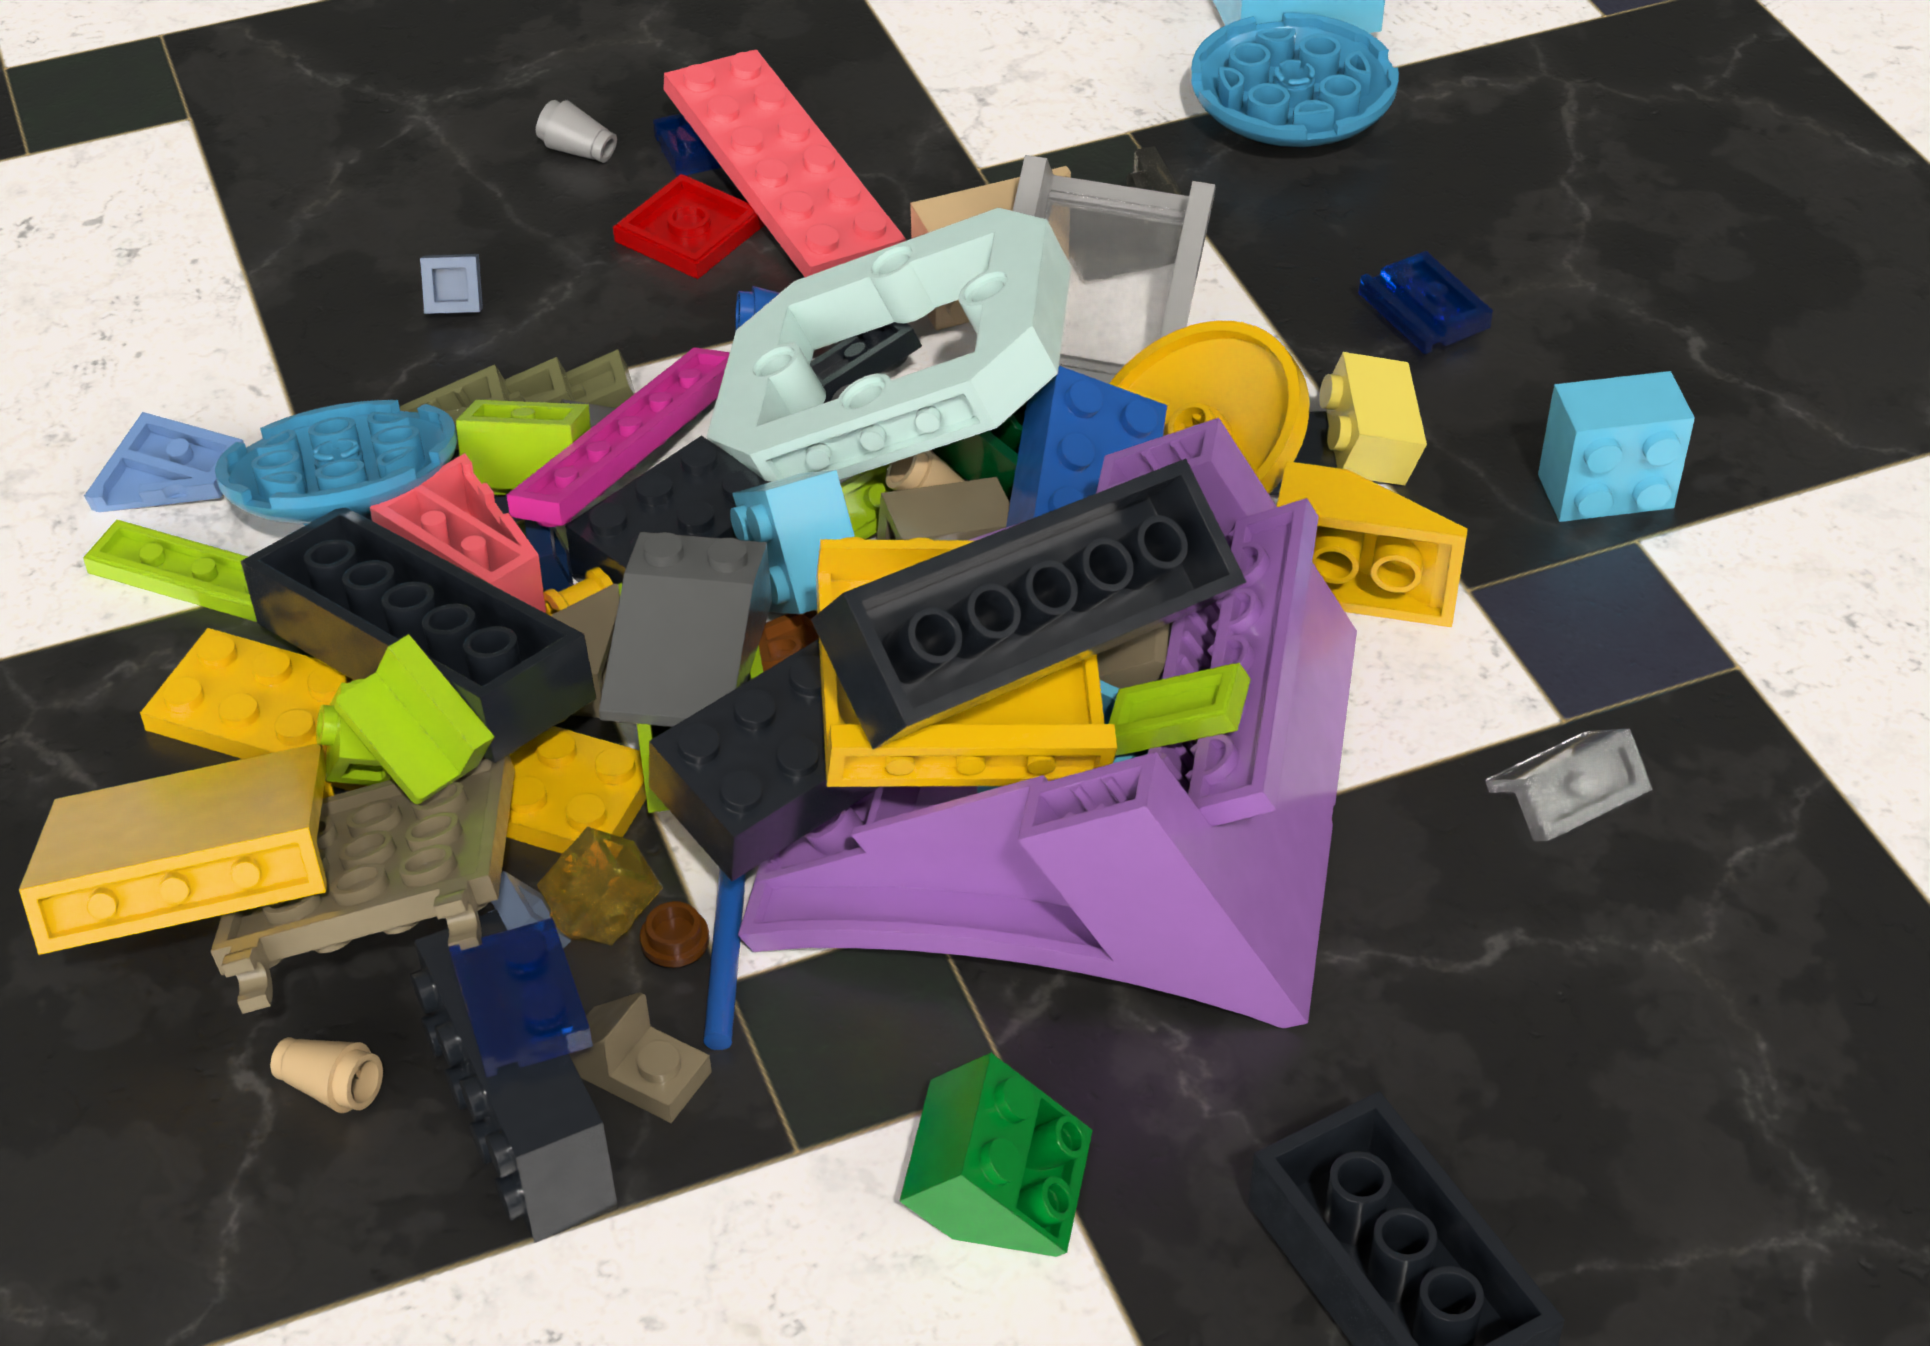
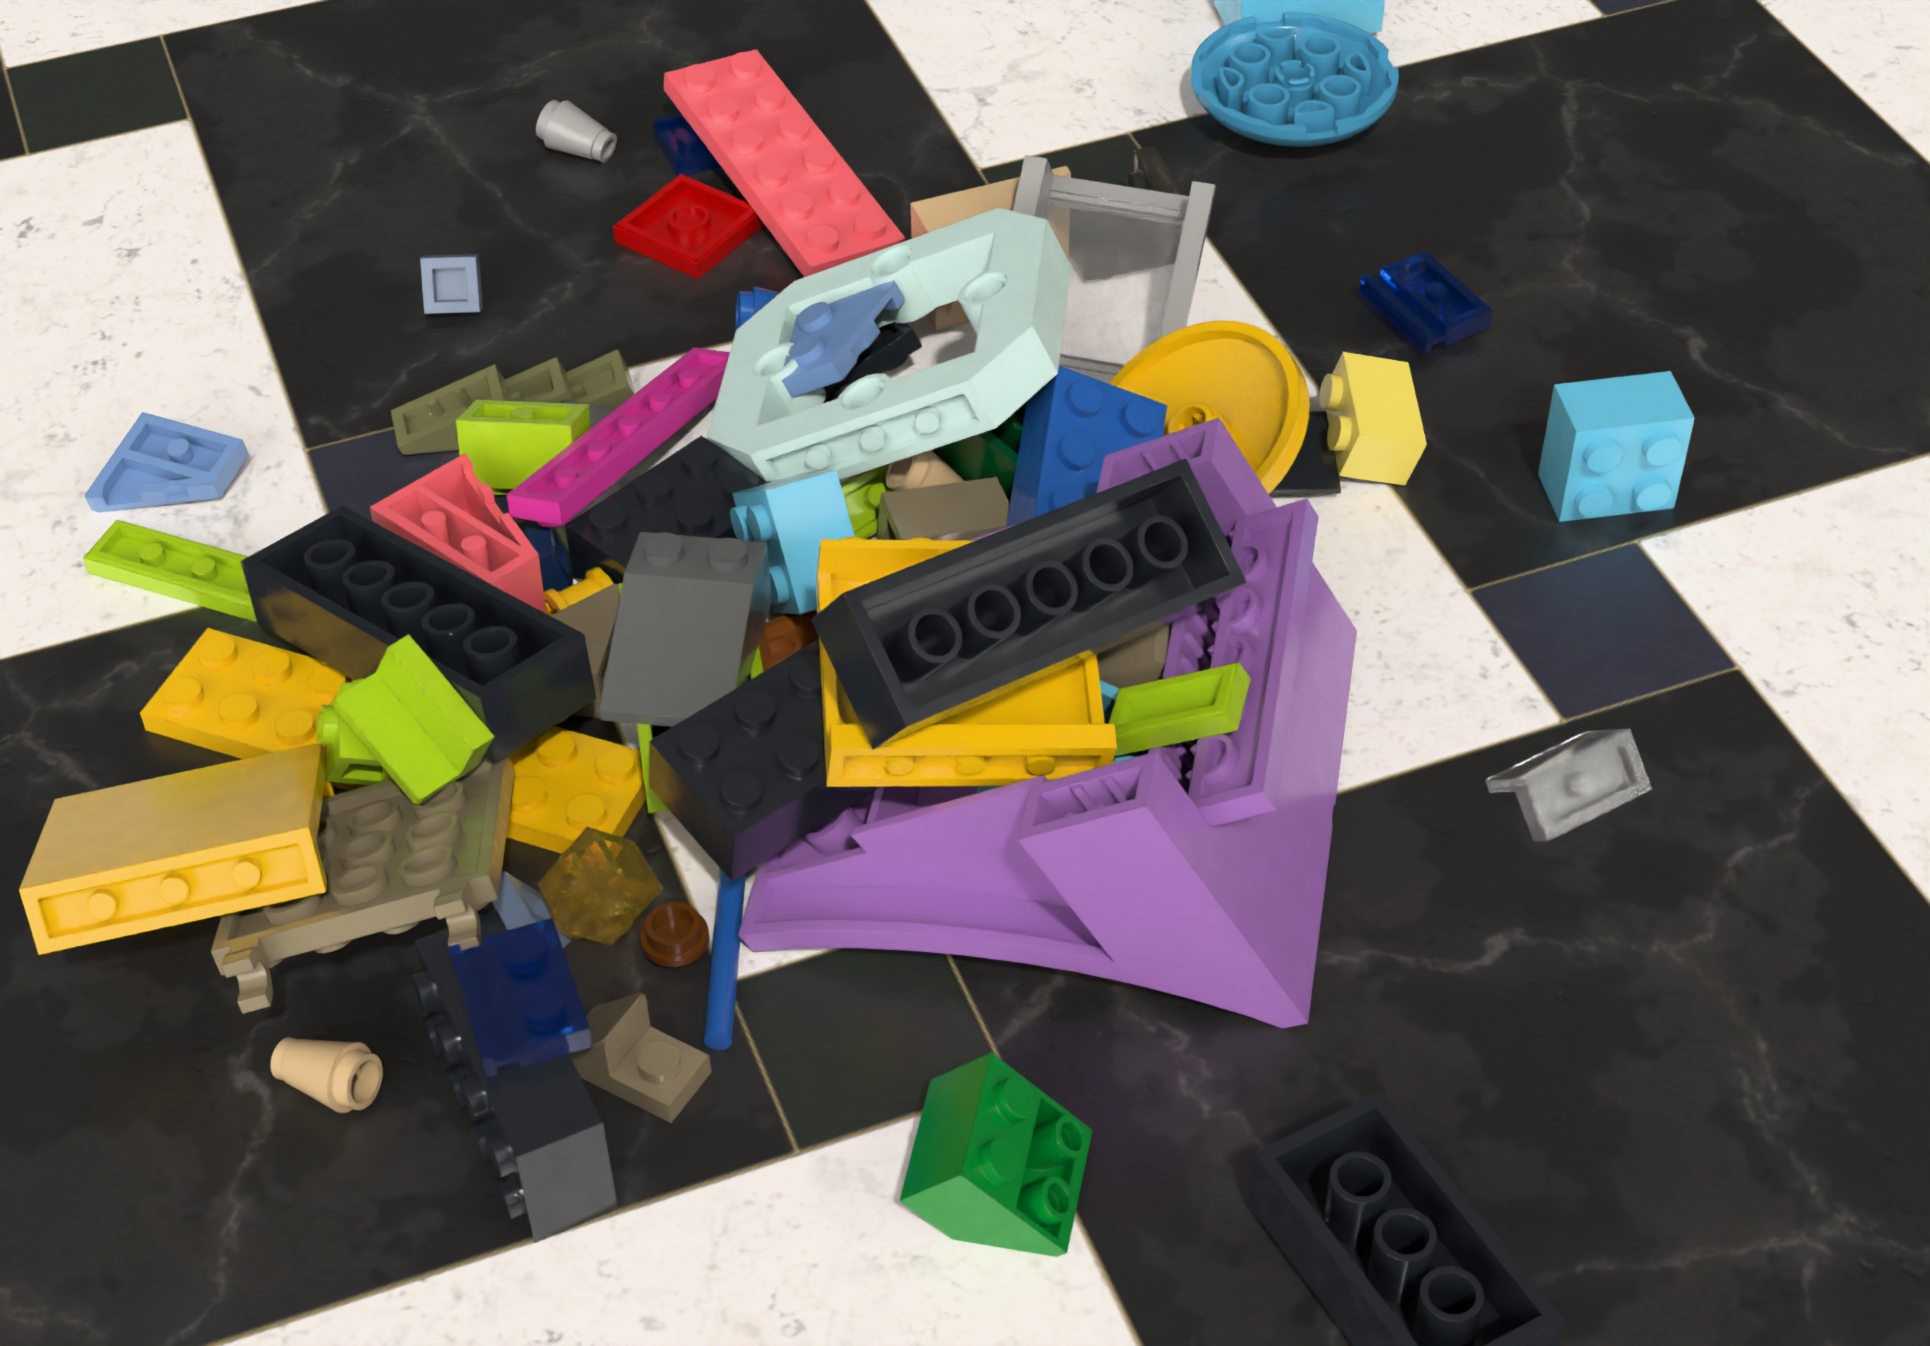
(336, 460): dark azure brick -> none
(834, 335): none -> medium blue wing
(1379, 547): yellow slope -> none

